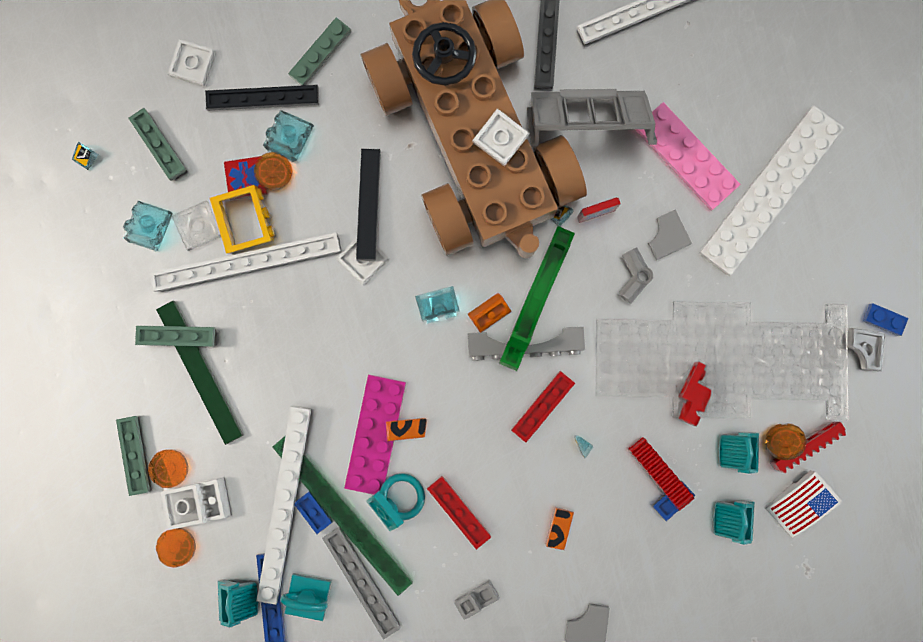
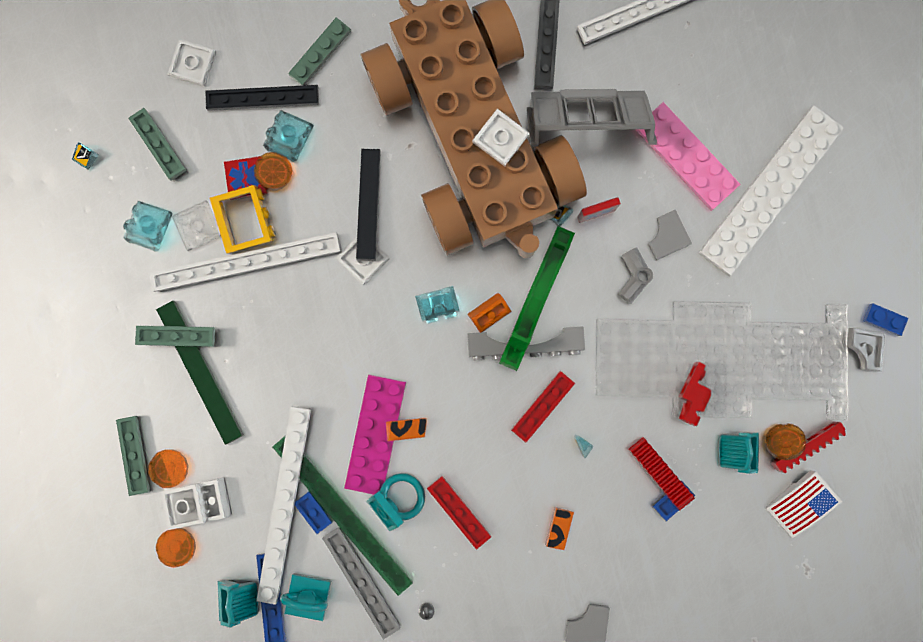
(430, 608): none -> dark grey hinge
(444, 53): black piece -> none
(476, 600): light grey slope -> none
(734, 521): teal piece -> none

